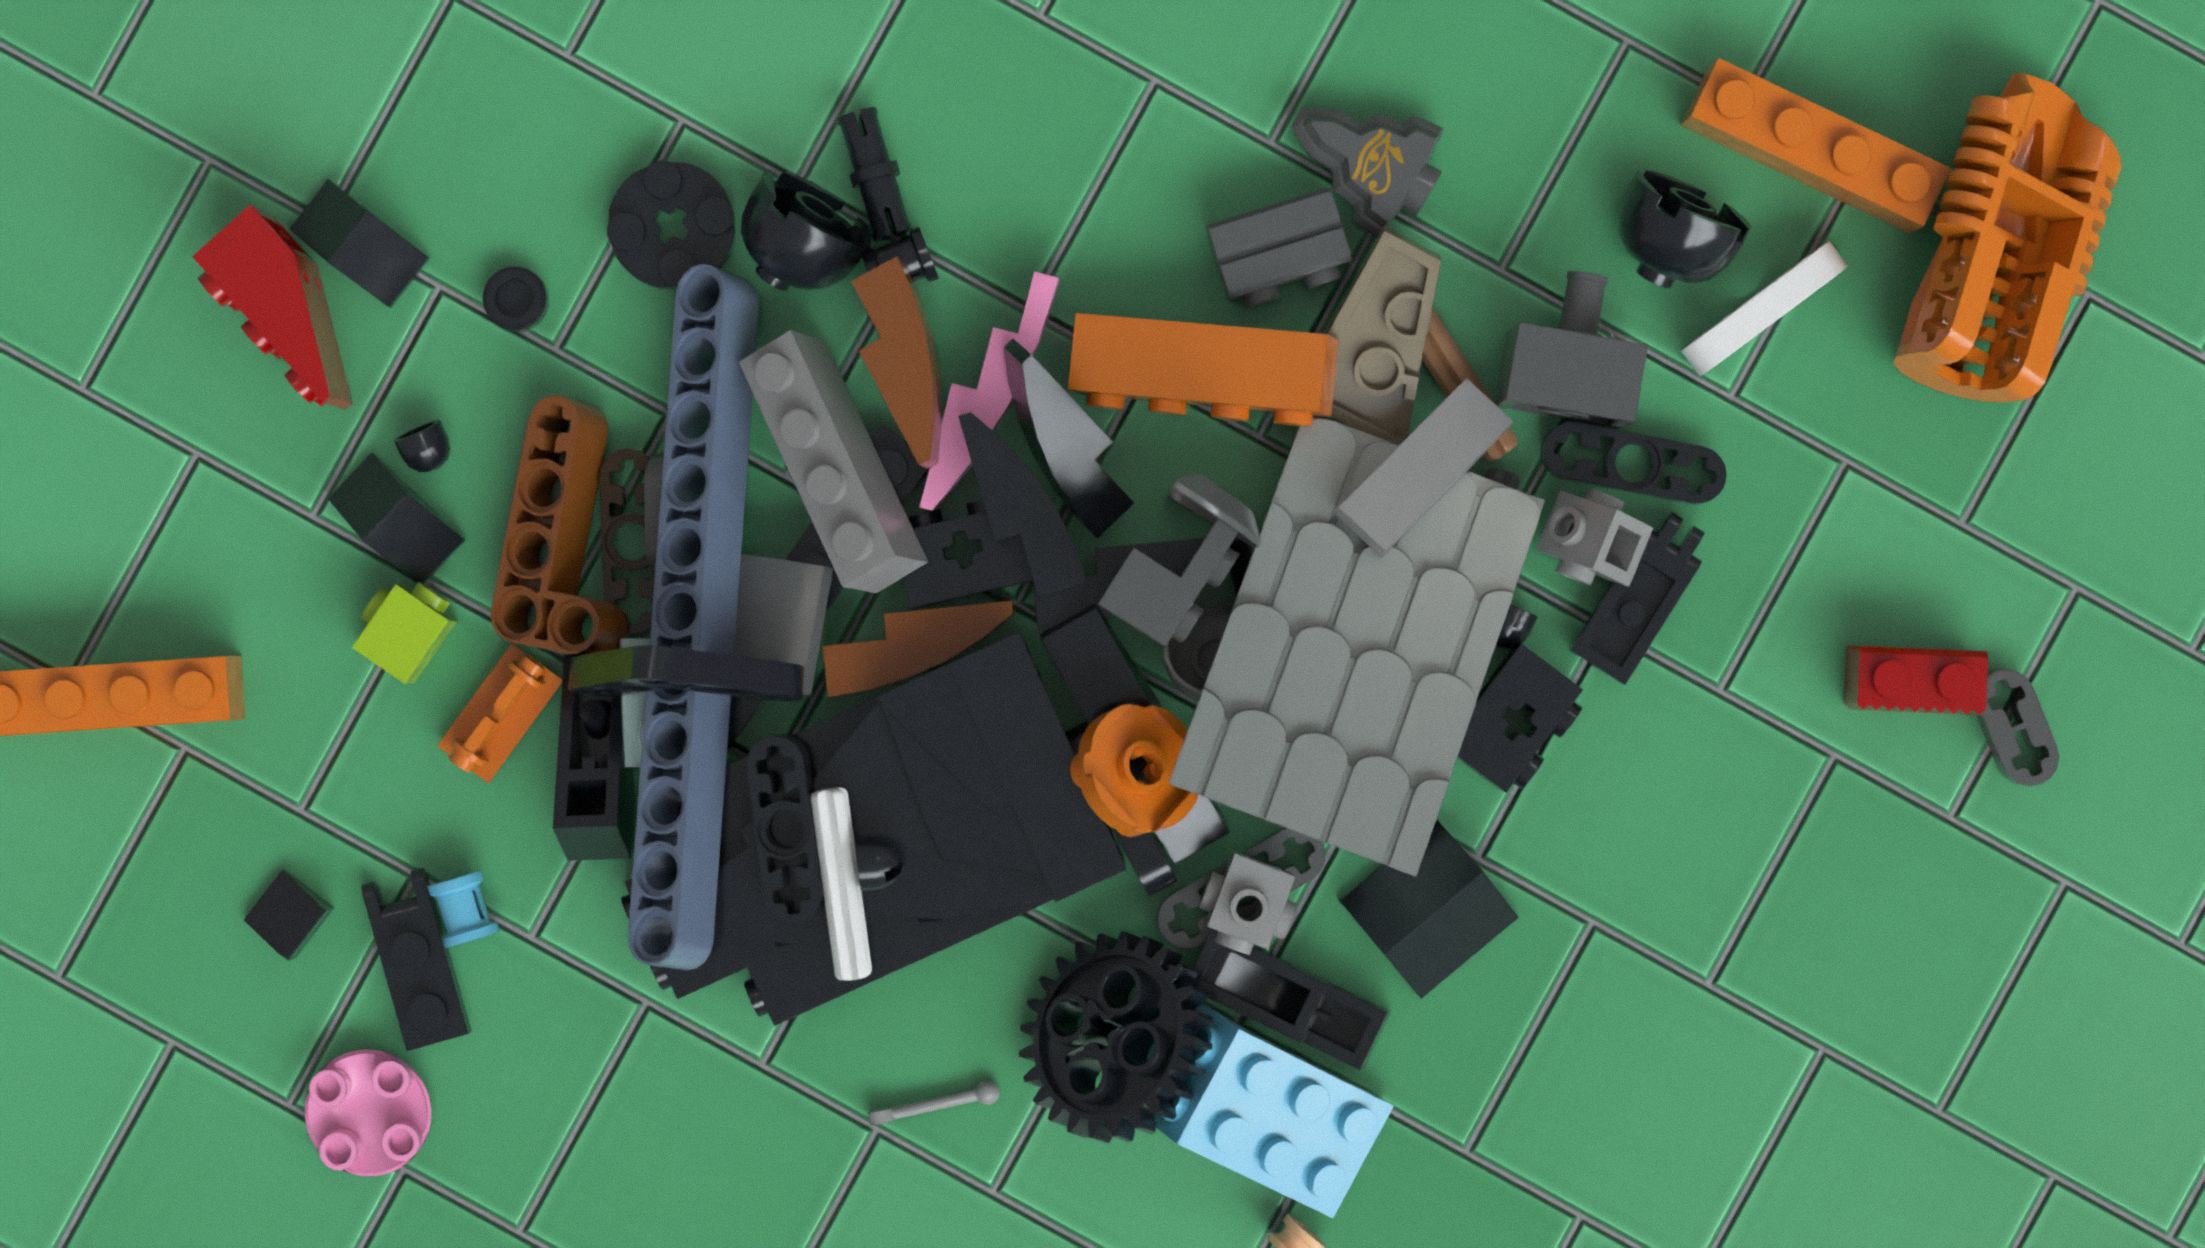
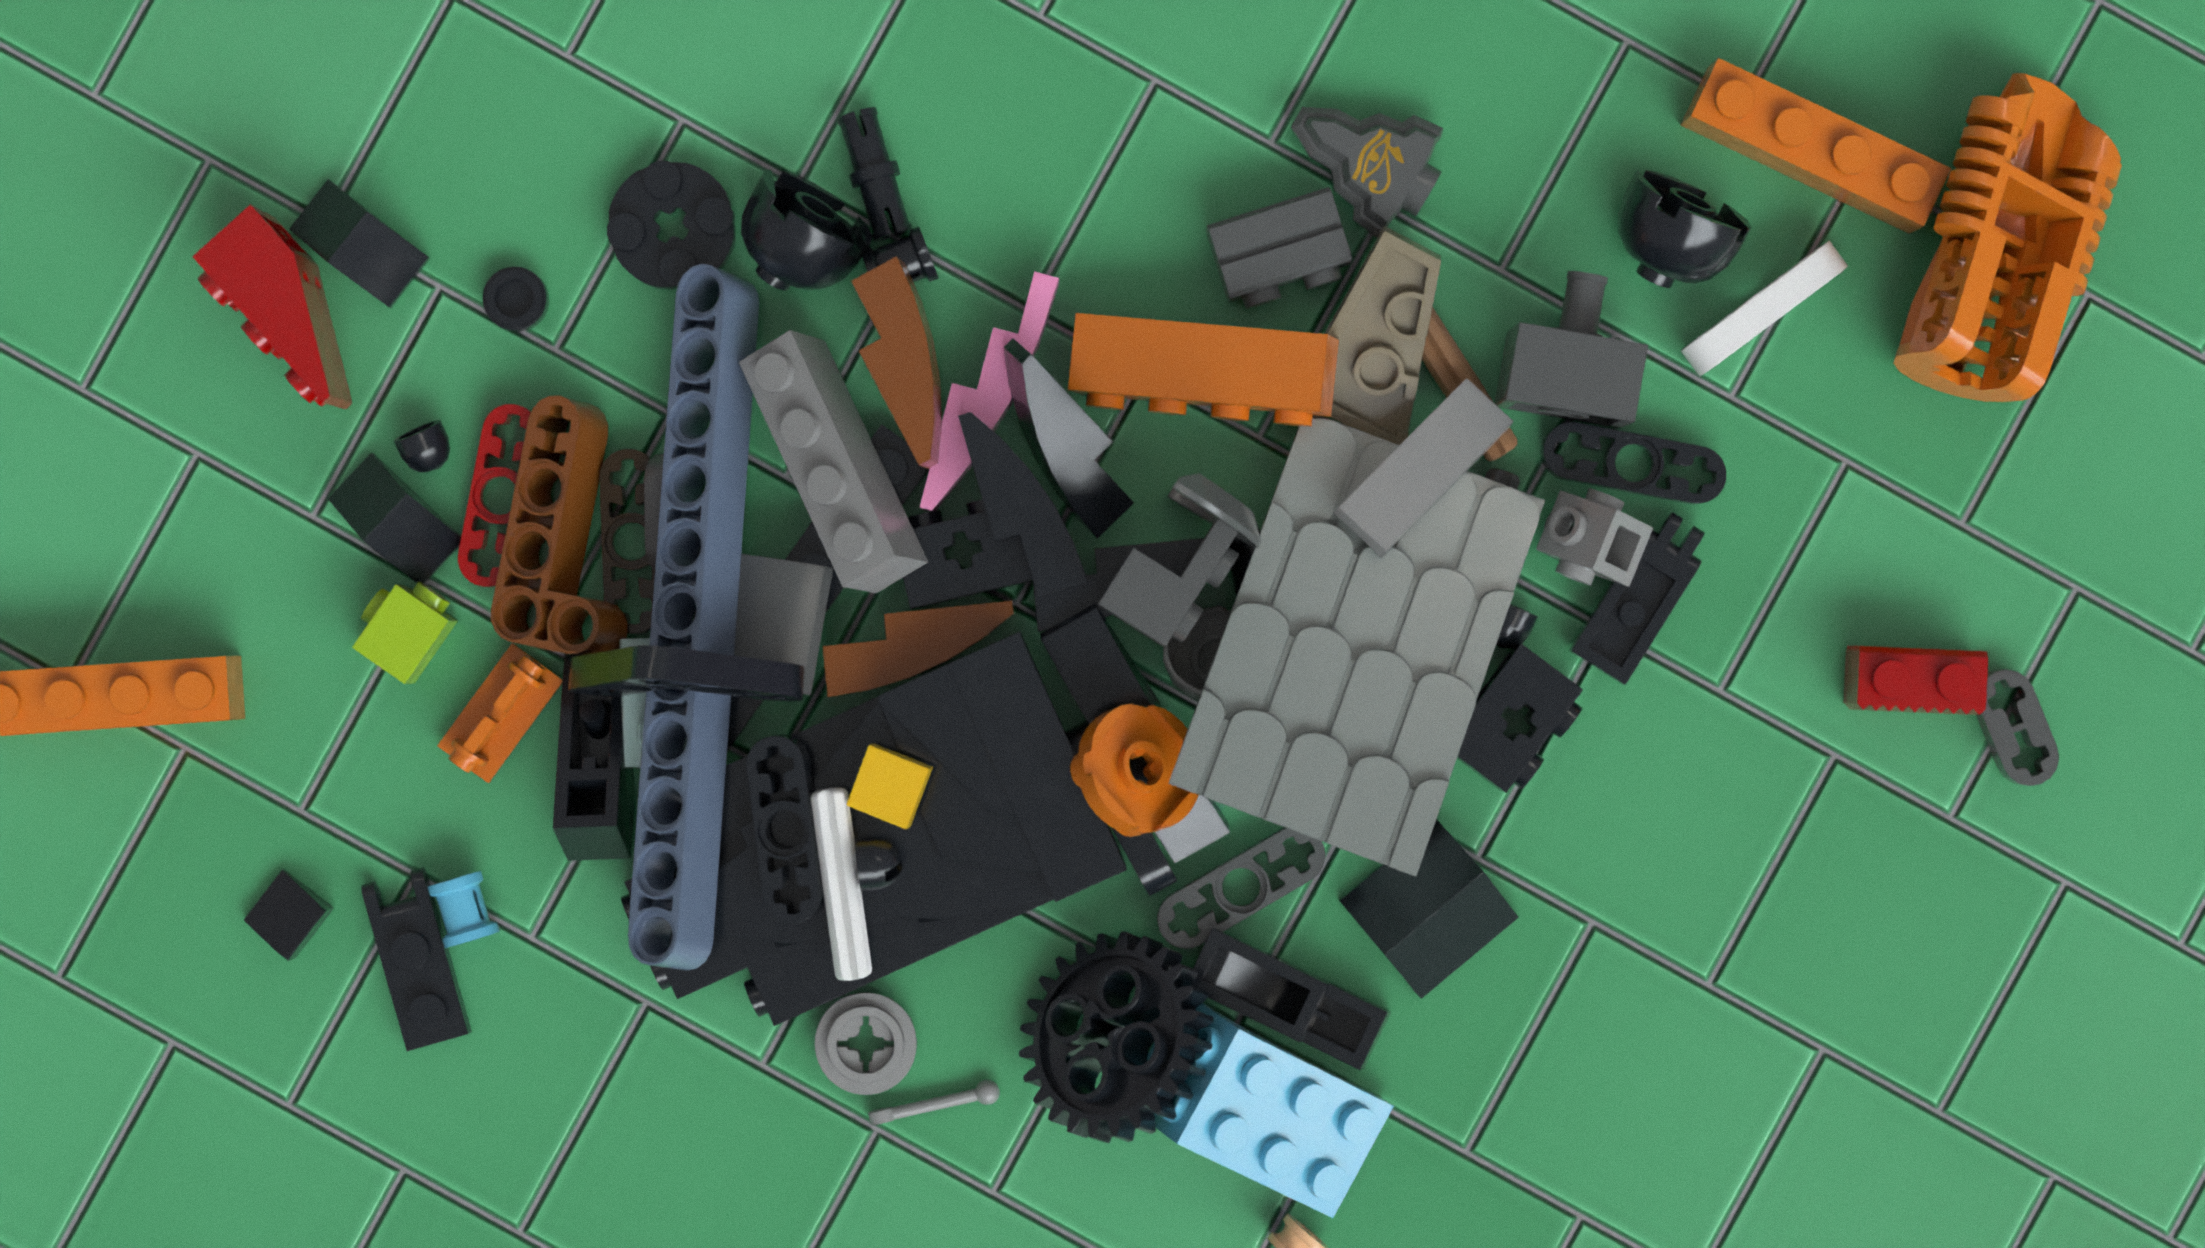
(367, 1113): bright pink dish -> none
(482, 475): none -> red beam
(844, 1064): none -> light grey gear
(889, 786): none -> yellow tile
(1243, 878): light grey brick -> none

